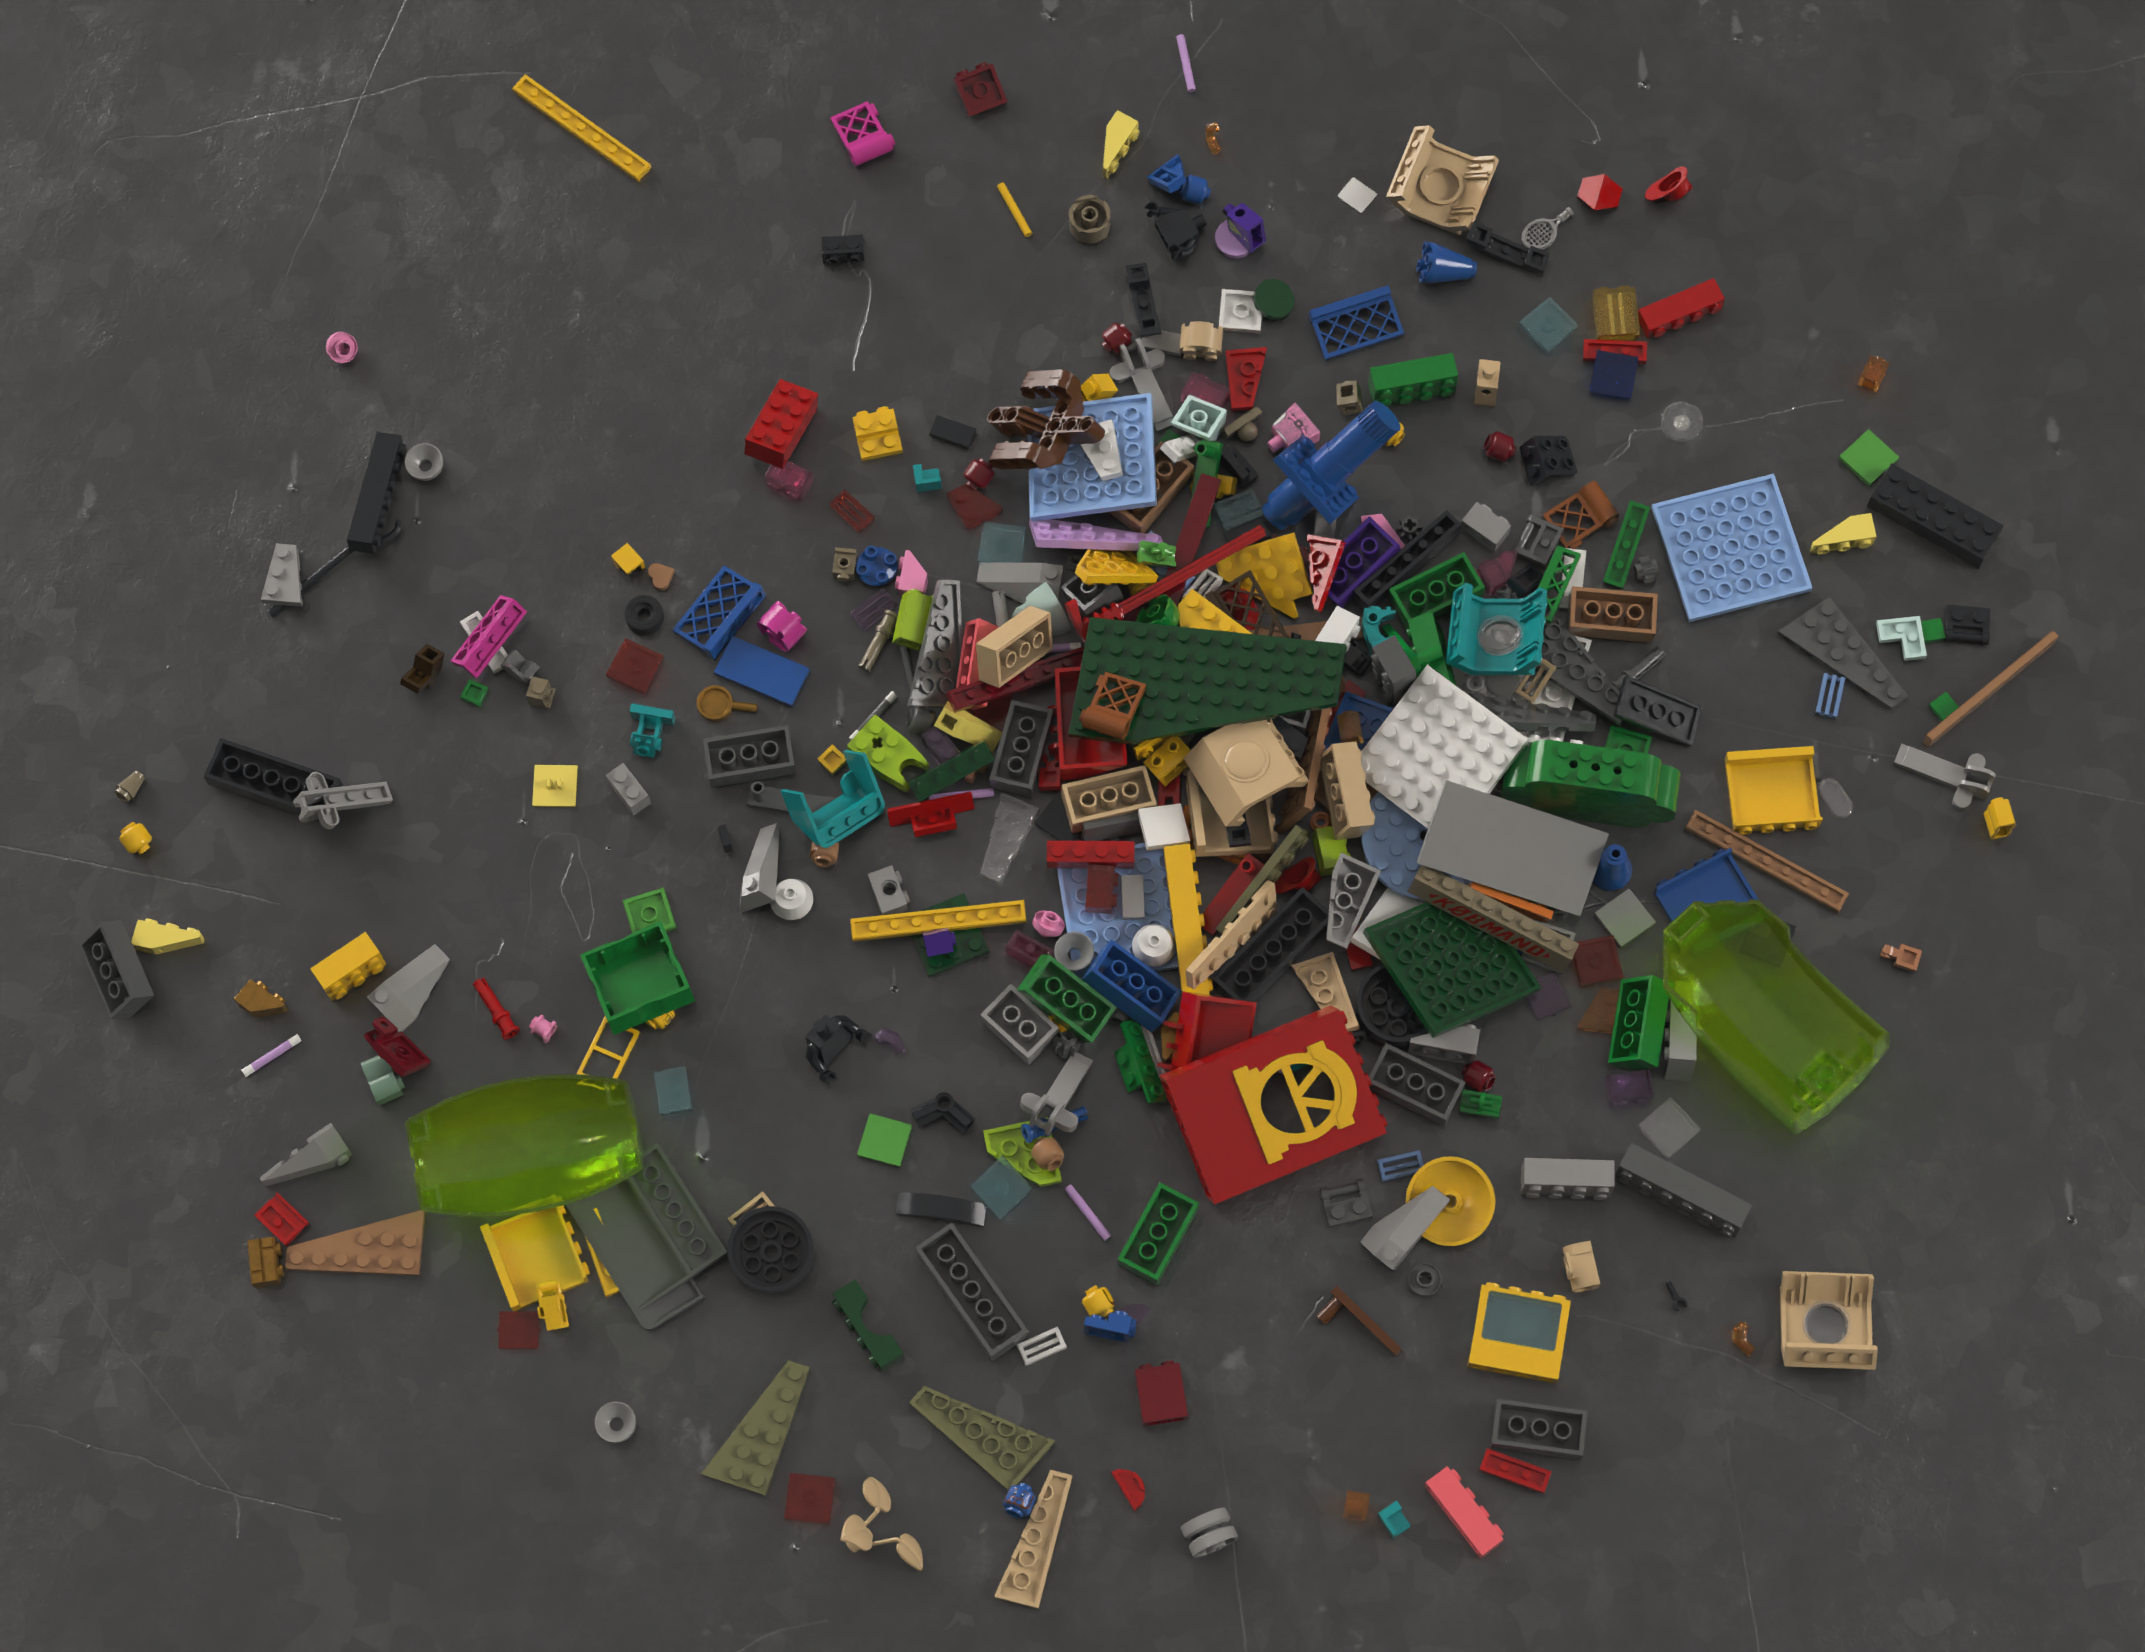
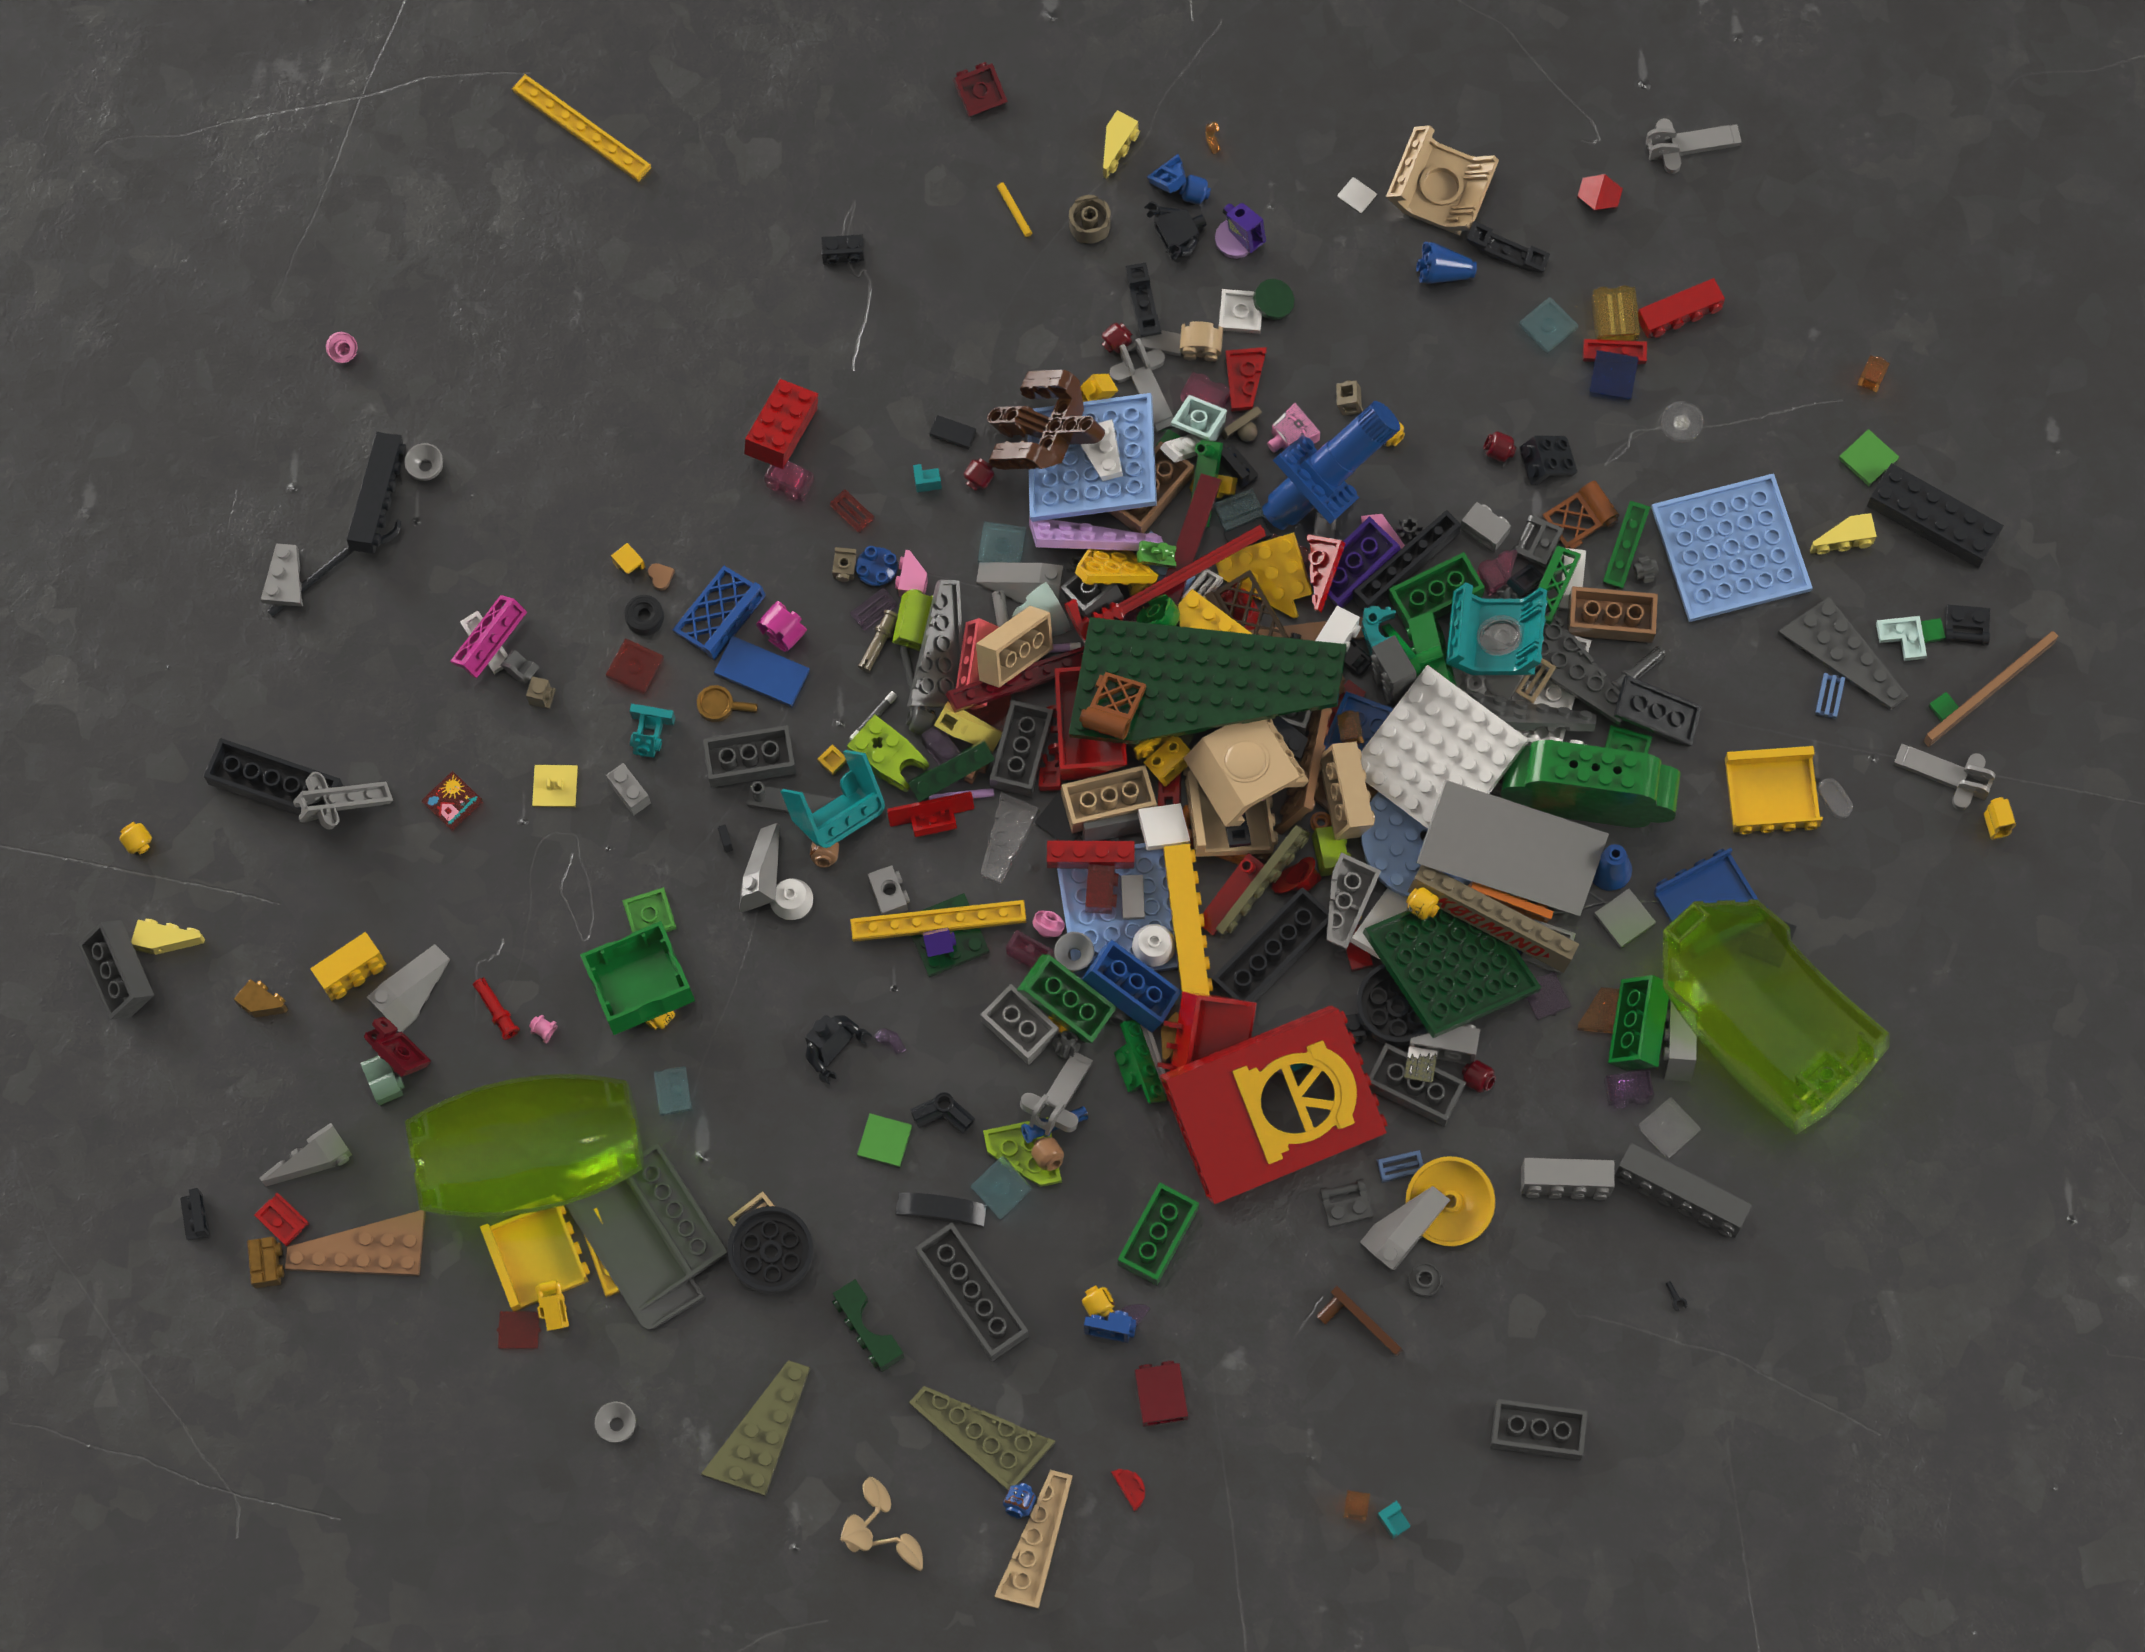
(129, 787): dark tan cone -> none
(194, 1215): none -> black bracket
(271, 1055): lavender bar -> none
(425, 669): dark brown brick -> none
(452, 801): none -> clear red tile
(474, 693): green tile -> none
(622, 1059): yellow window -> none
(809, 1498): clear red plate -> none
(868, 144): dark pink piece -> none
(877, 433): yellow plate -> none
(972, 506): clear red wing -> none
(1027, 1361): white tile -> none
(1089, 1214): lavender bar -> none
(1186, 63): lavender bar -> none
(1209, 1532): light grey wheel -> none
(1234, 935): tan wing -> none
(1326, 986): tan wing -> none
(1351, 305): blue fence -> none
(1413, 380): green brick -> none
(1420, 1064): none -> sticker
(1422, 903): none -> yellow head
(1464, 1512): coral brick -> none
(1480, 1104): green hips -> none
(1487, 379): tan torso -> none
(1515, 1471): red plate -> none
(1519, 1333): panel -> none
(1551, 223): light grey piece -> none
(1581, 1266): tan piece -> none
(1597, 961): clear red plate -> none
(1670, 187): red piece -> none
(1687, 142): none -> light grey piece
(1740, 1338): clear orange arm -> none
(1767, 861): medium nougat tile -> none
(1827, 1320): tan panel -> none
(1905, 957): nougat plate -> none

